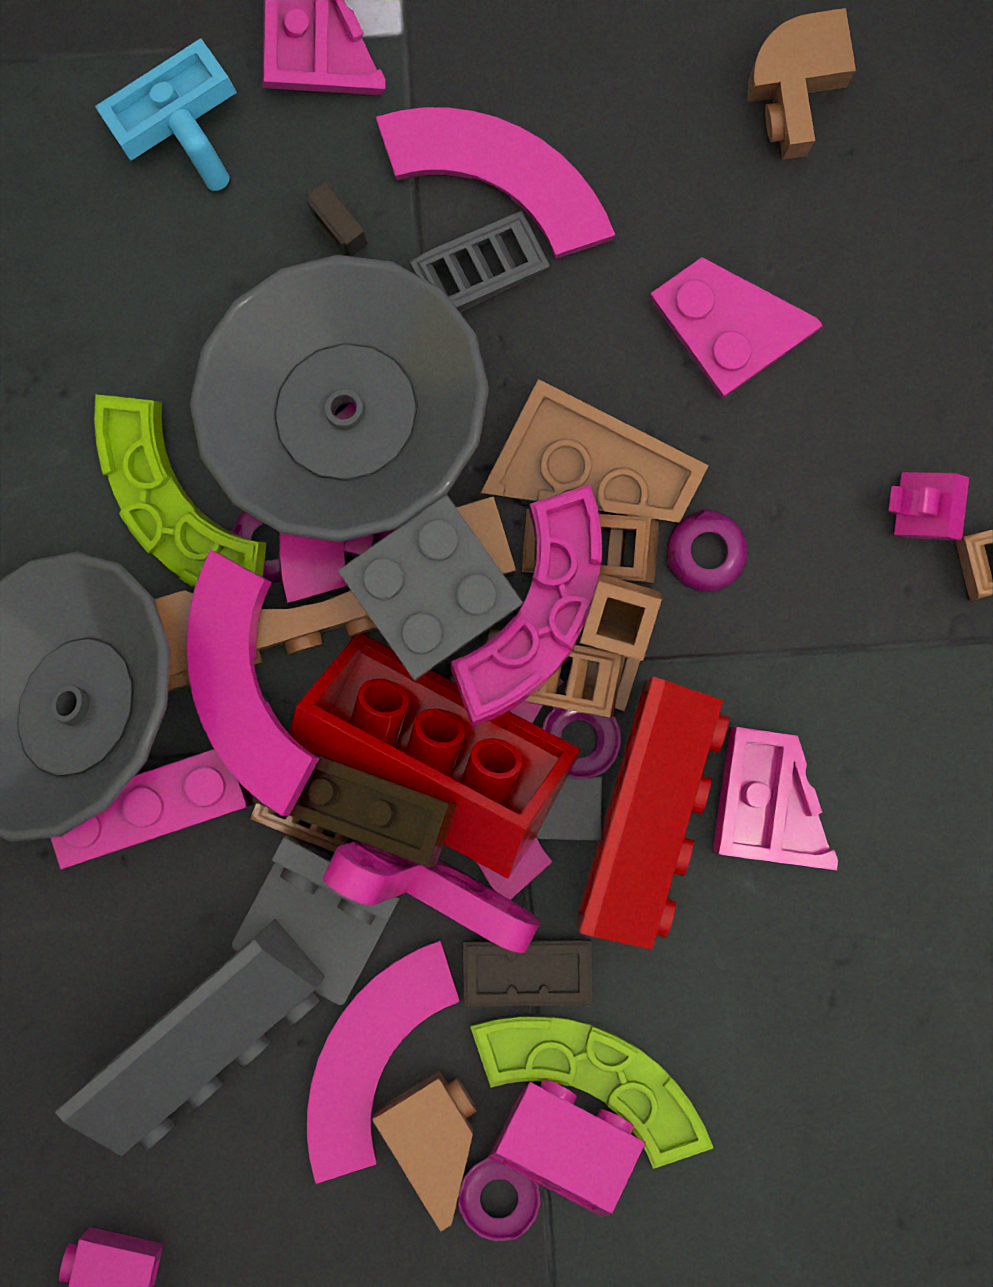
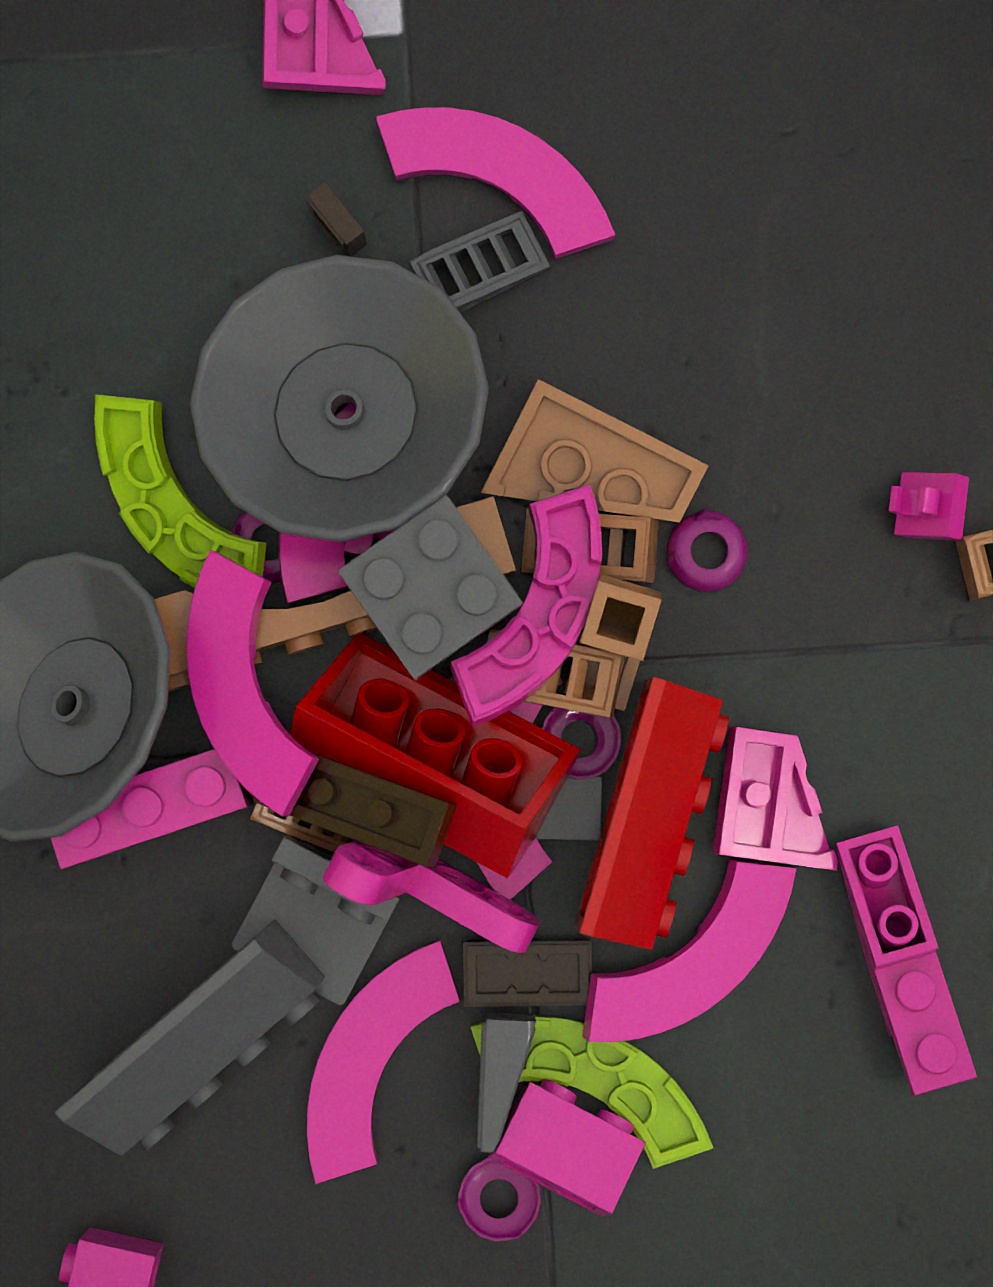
(167, 104): medium azure plate -> none
(431, 1140): medium nougat slope -> none
(502, 1058): none -> dark grey slope
(704, 970): none -> dark pink tile
(730, 323): dark pink wing -> none
(799, 59): medium nougat brick -> none
(904, 961): none -> dark pink slope

